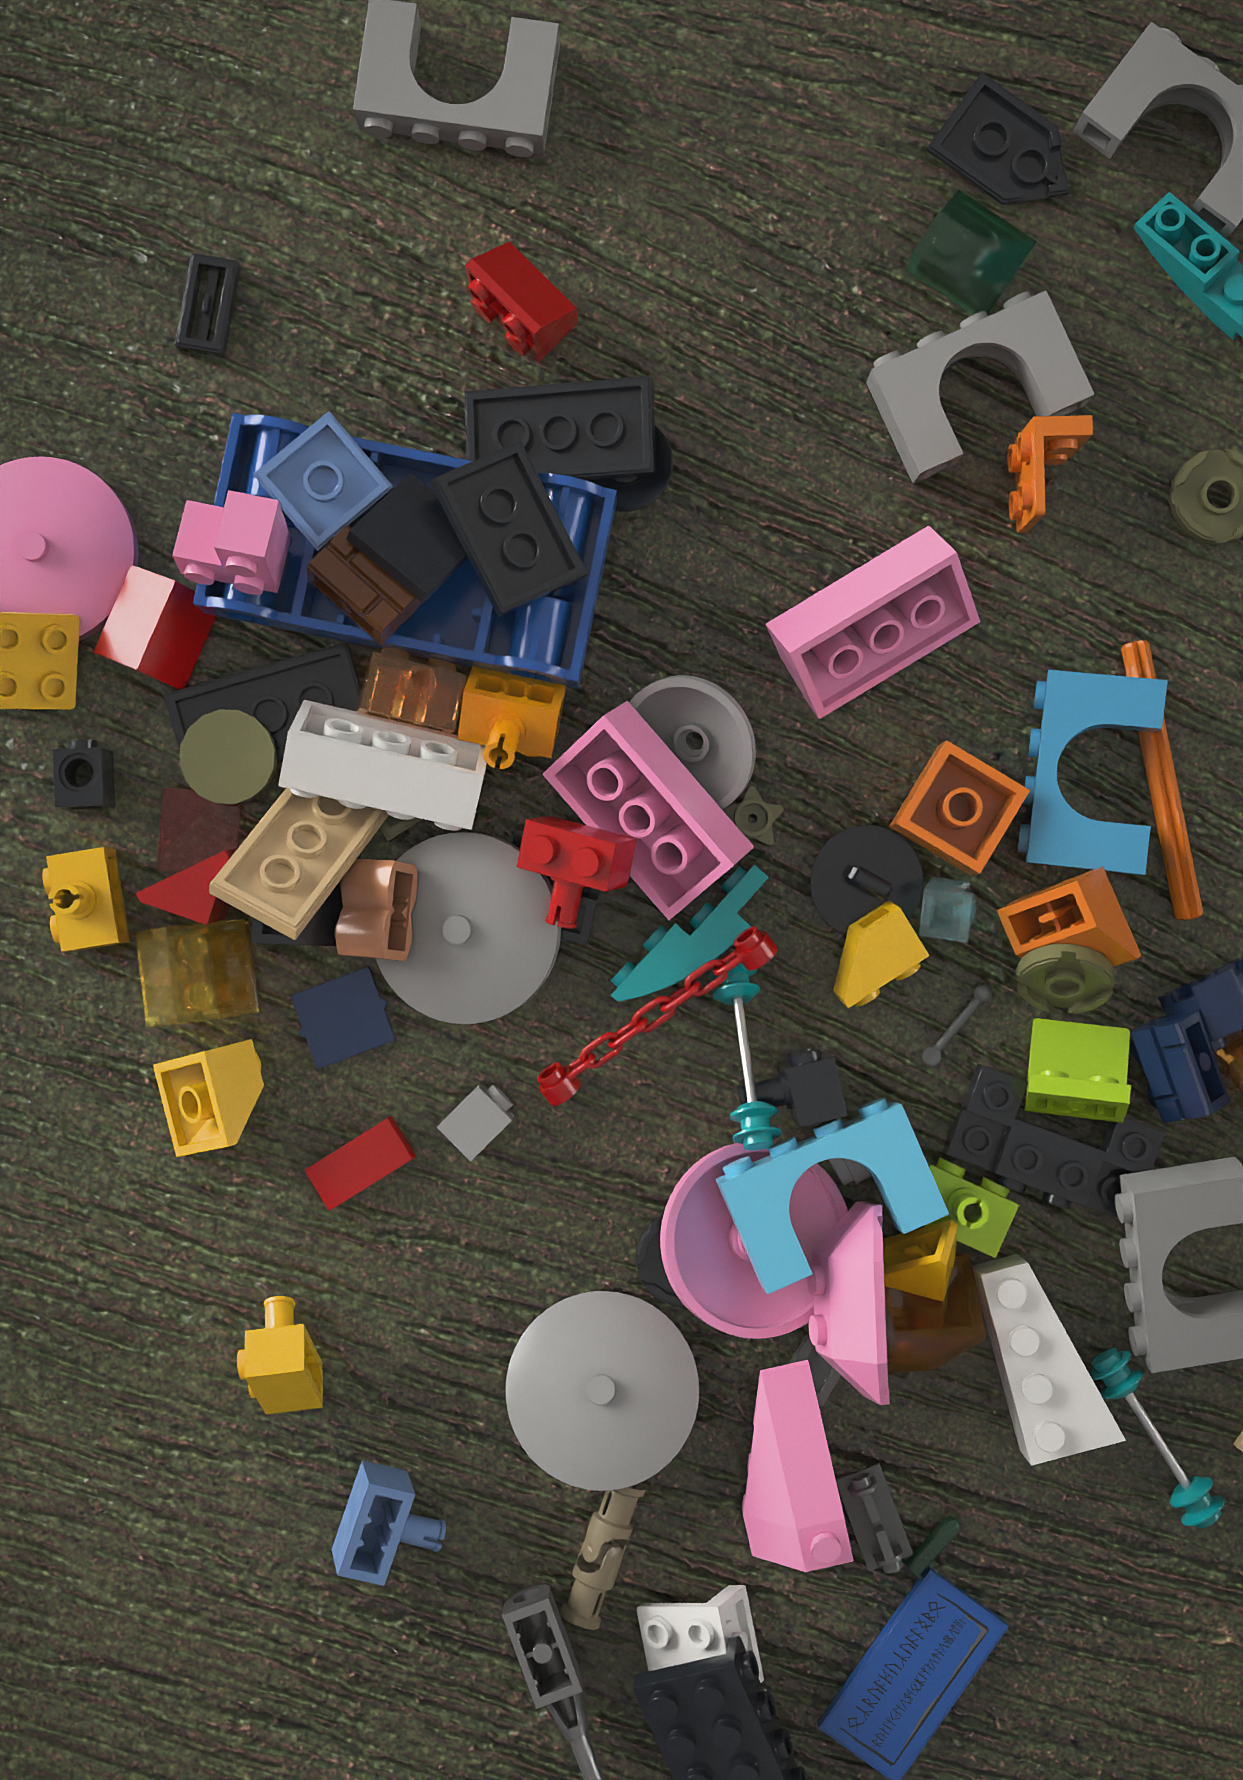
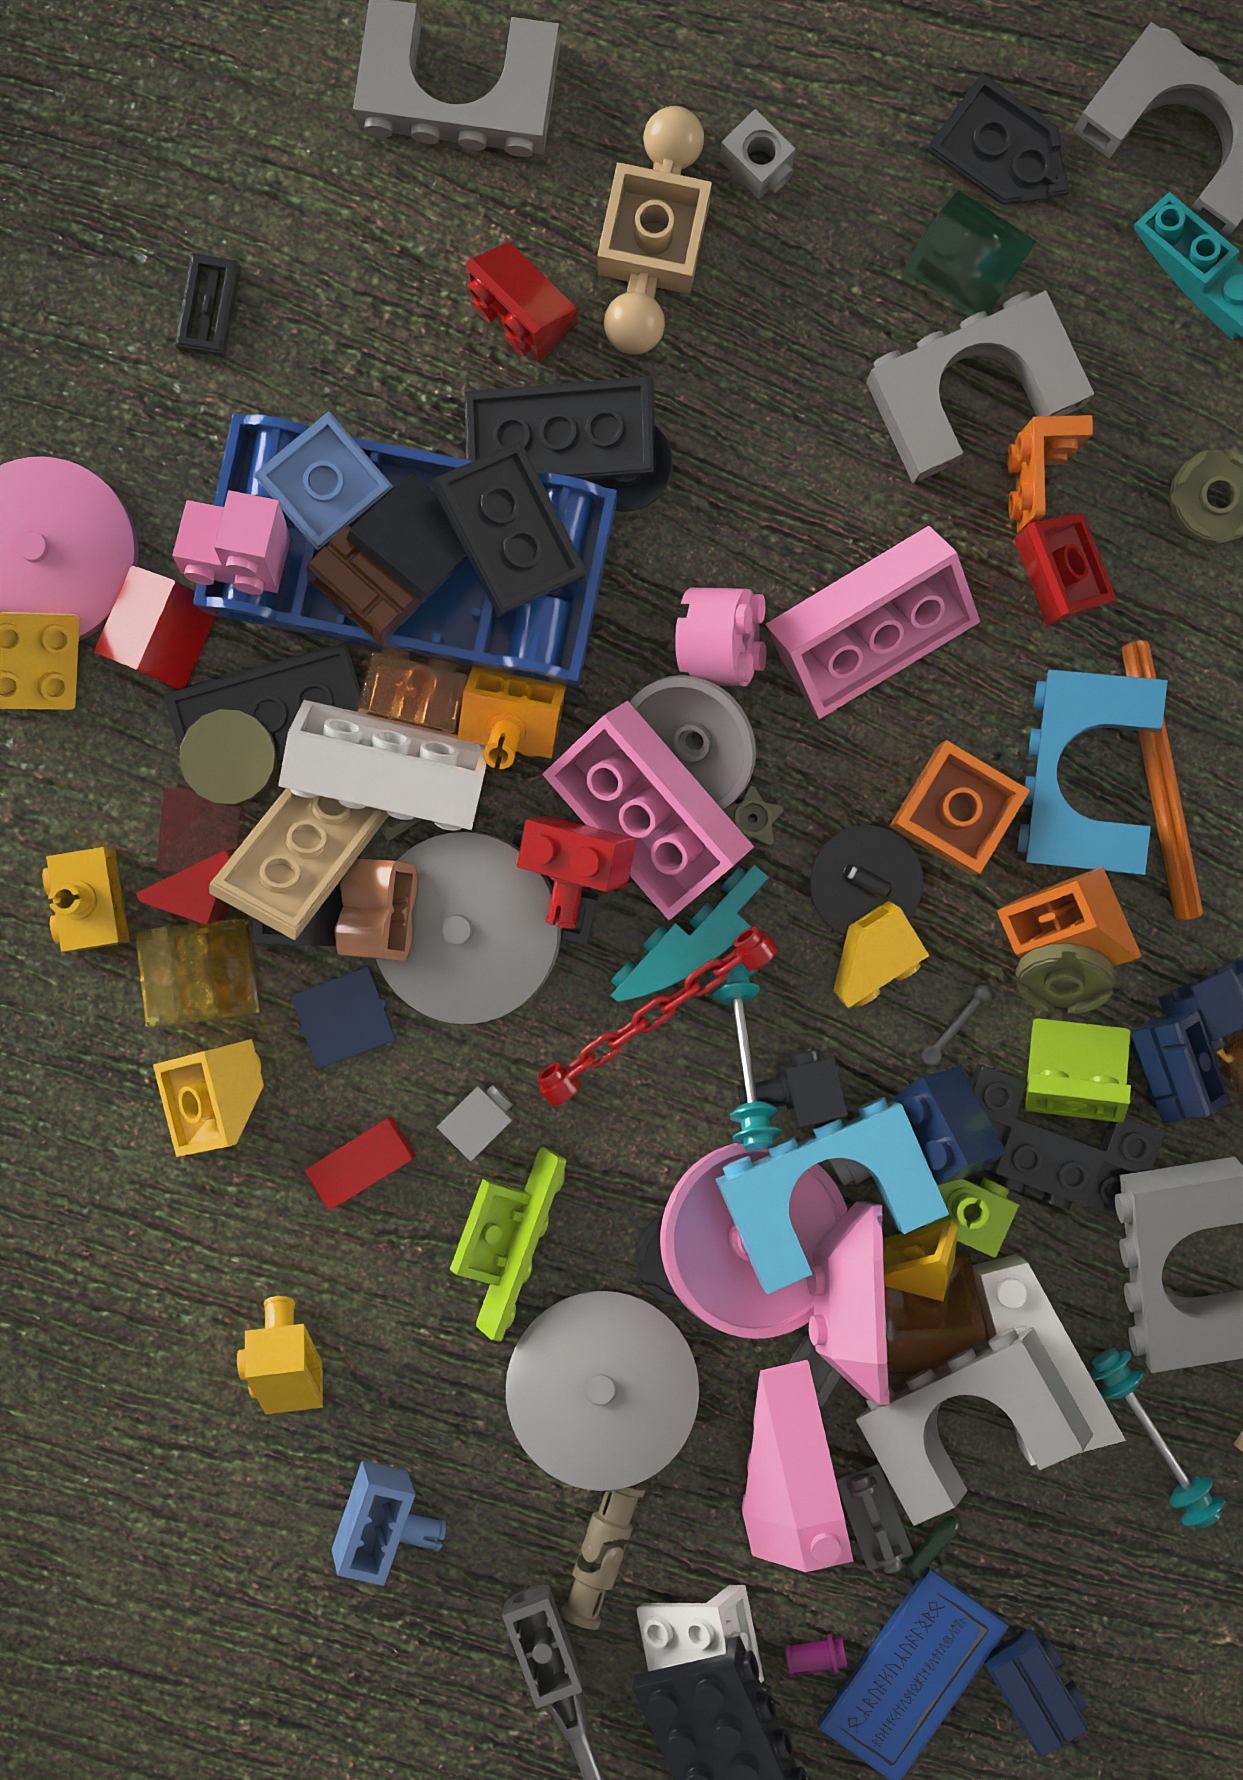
(100, 790): black brick -> none
(503, 1238): none -> lime bracket
(653, 229): none -> tan brick
(721, 635): none -> bright pink brick
(752, 136): none -> light grey brick
(816, 1657): none -> magenta pin
(947, 910): clear light blue brick -> none
(950, 1125): none -> dark blue brick
(1011, 1374): none -> light grey arch
(1036, 1693): none -> dark blue brick
(1064, 567): none -> red slope

